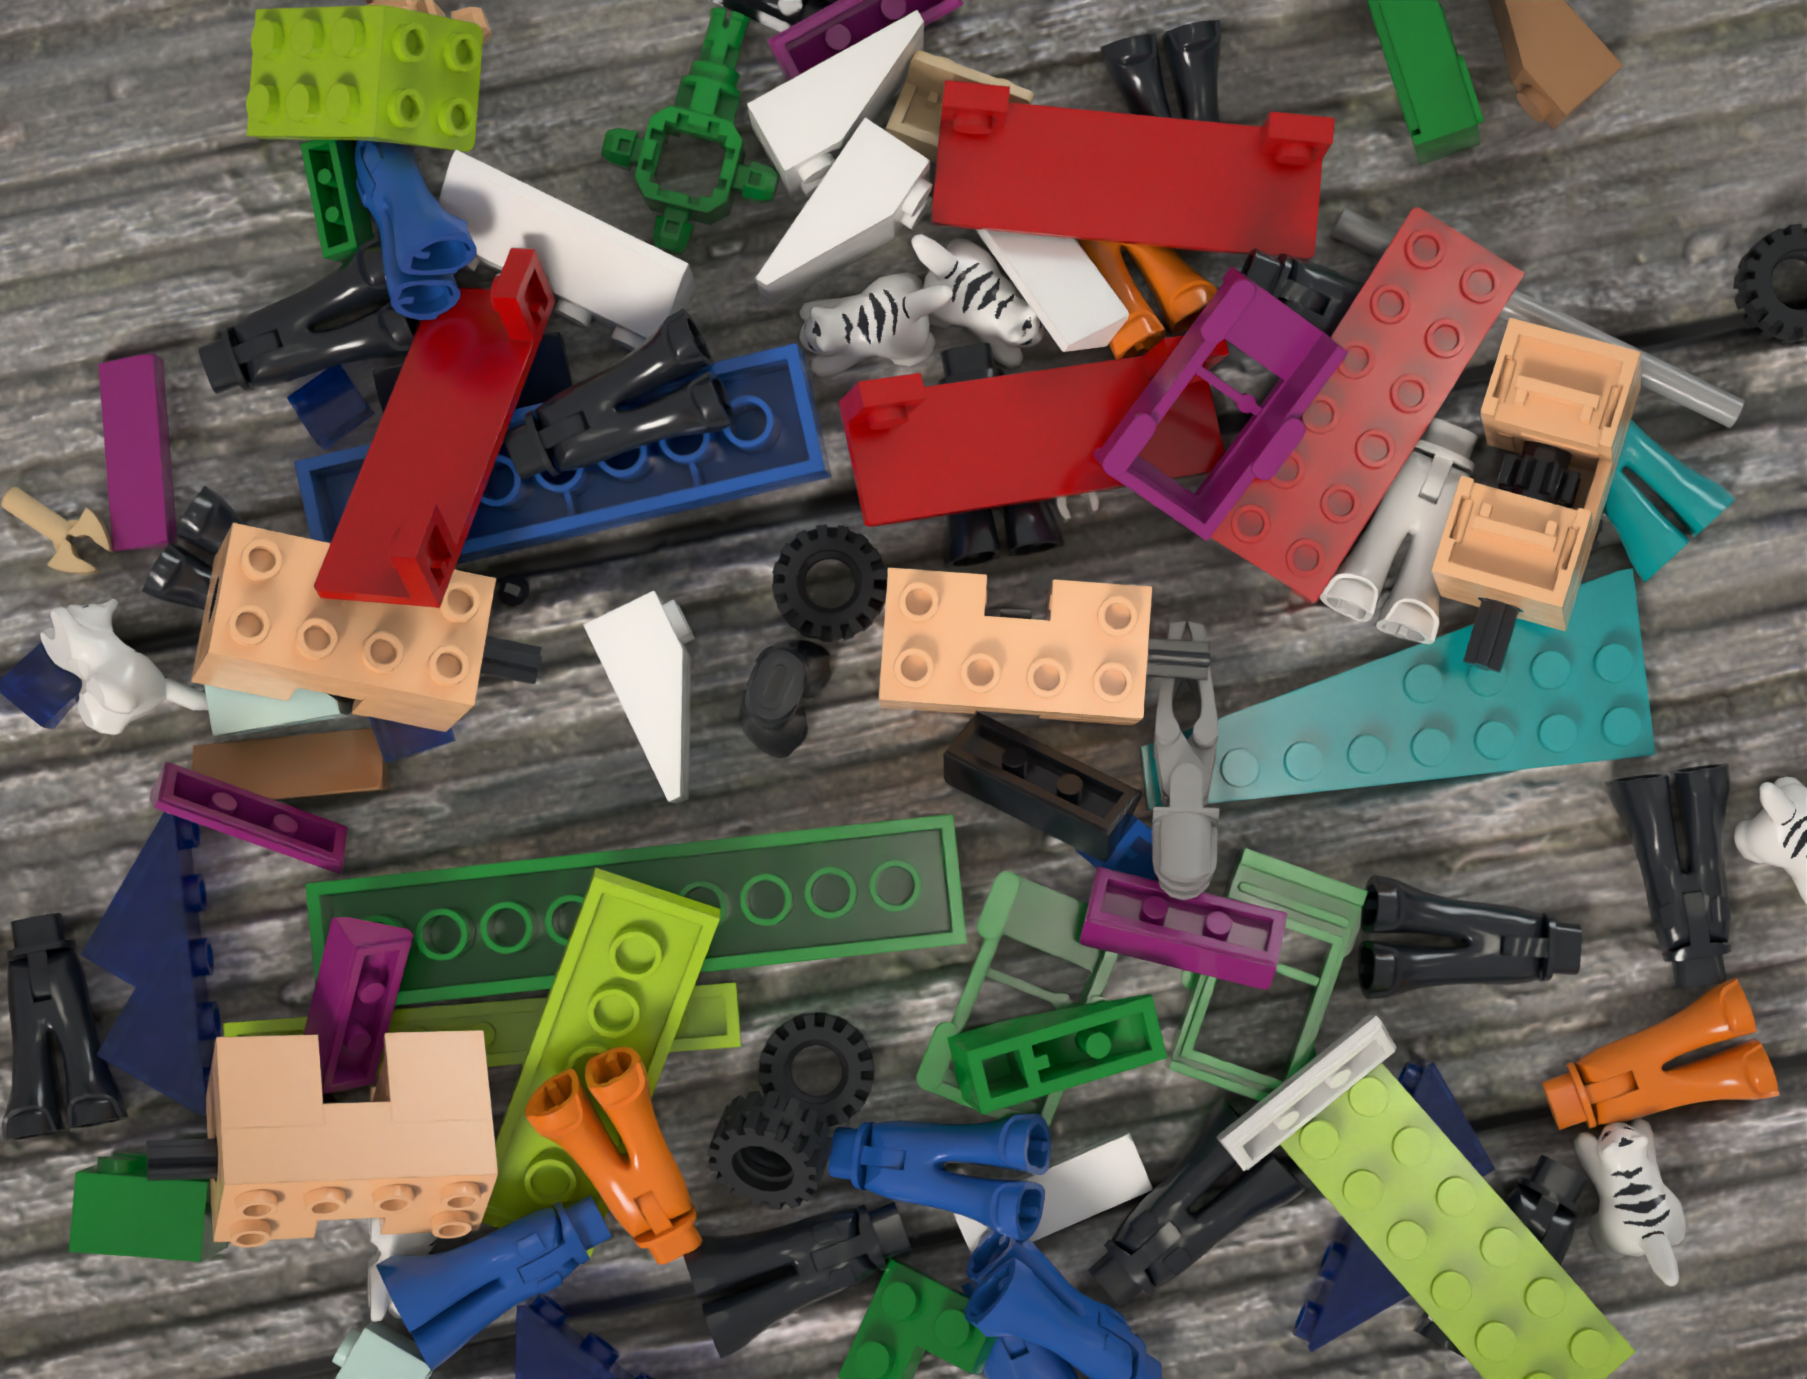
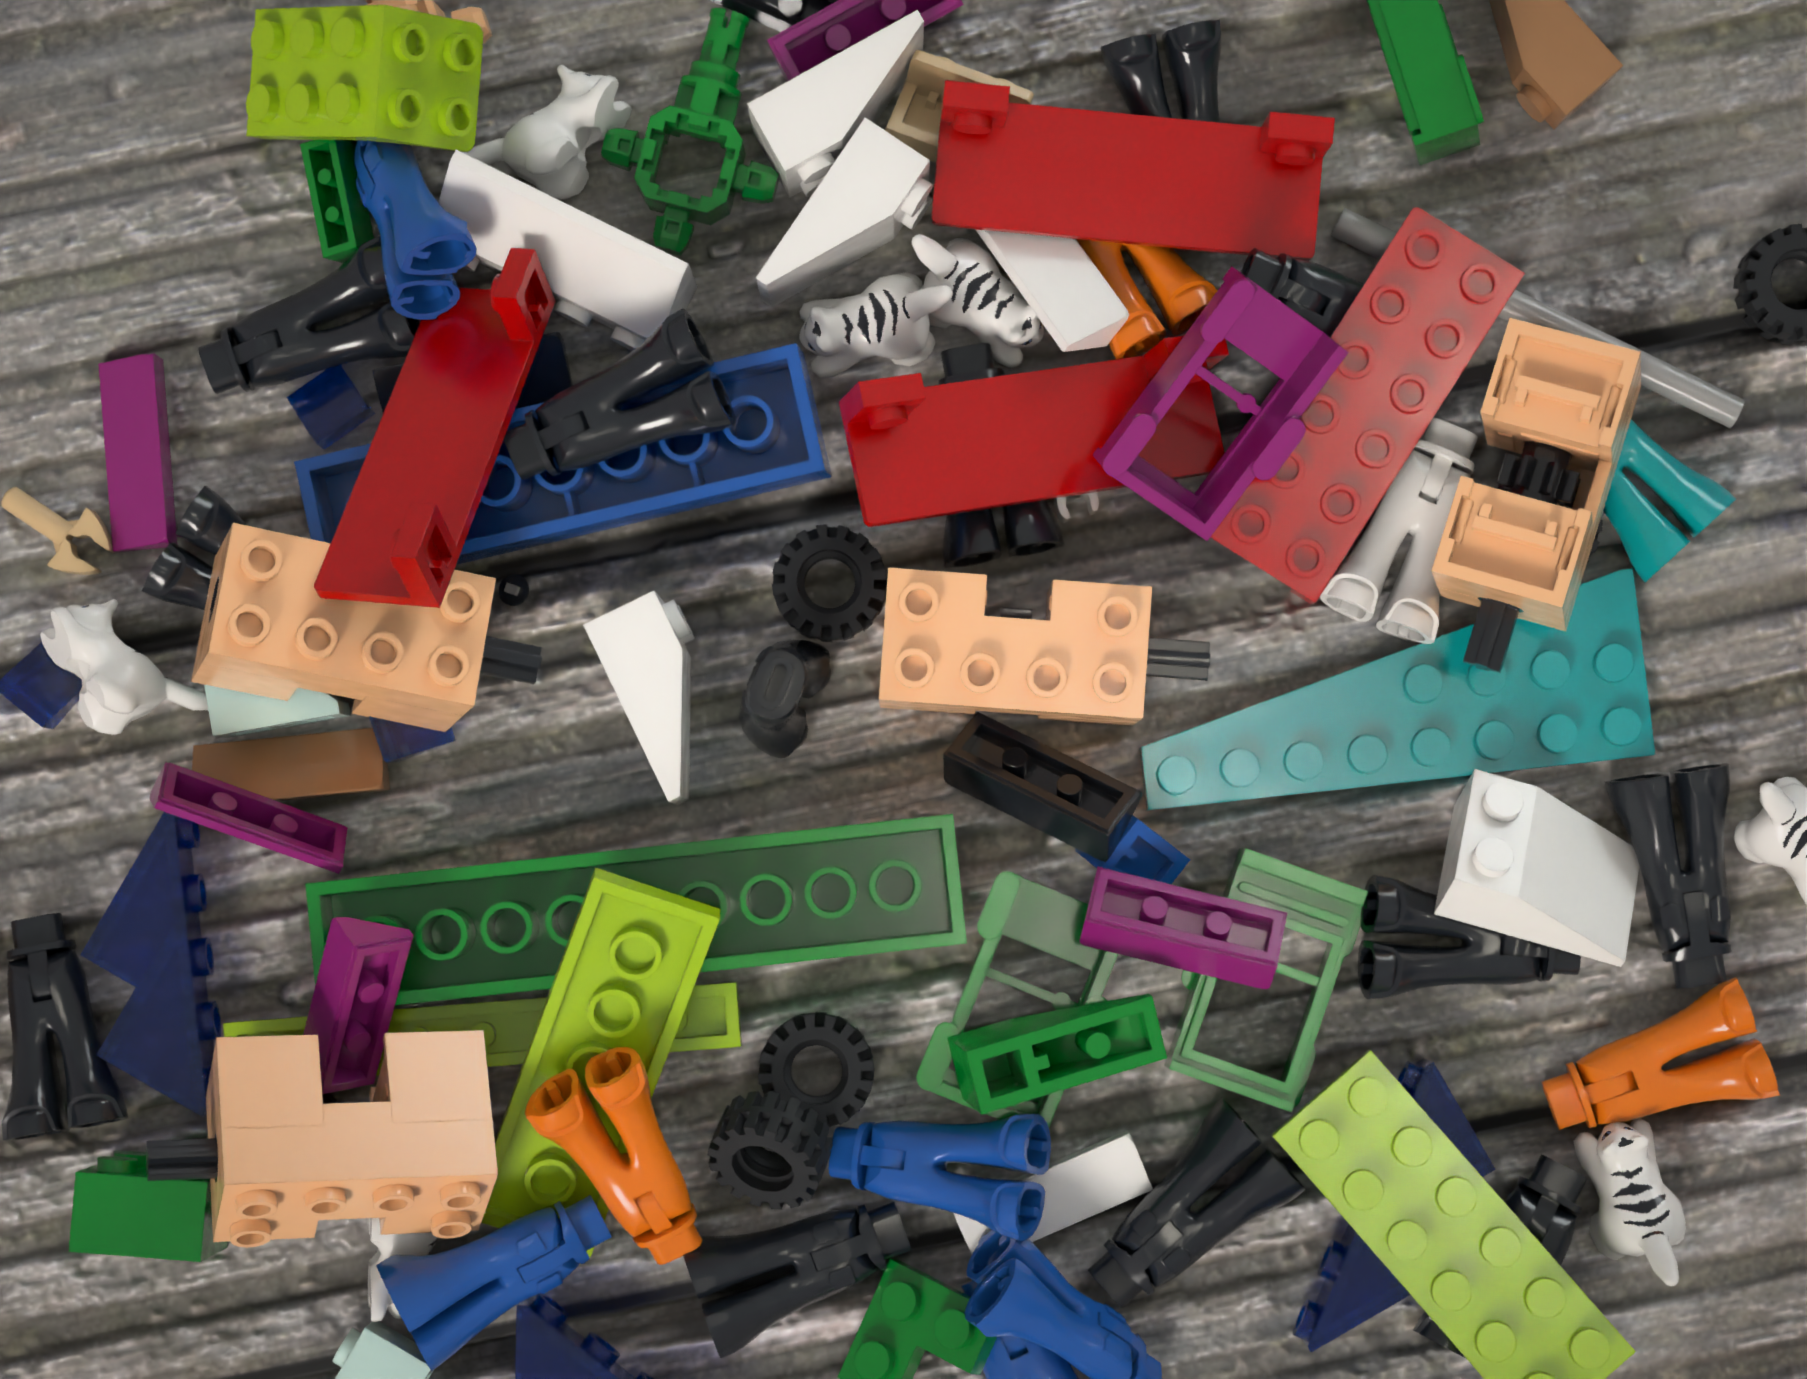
(552, 142): none -> white animal
(1184, 828): light grey arm -> none
(1307, 1092): white slope -> none
(1537, 870): none -> white slope

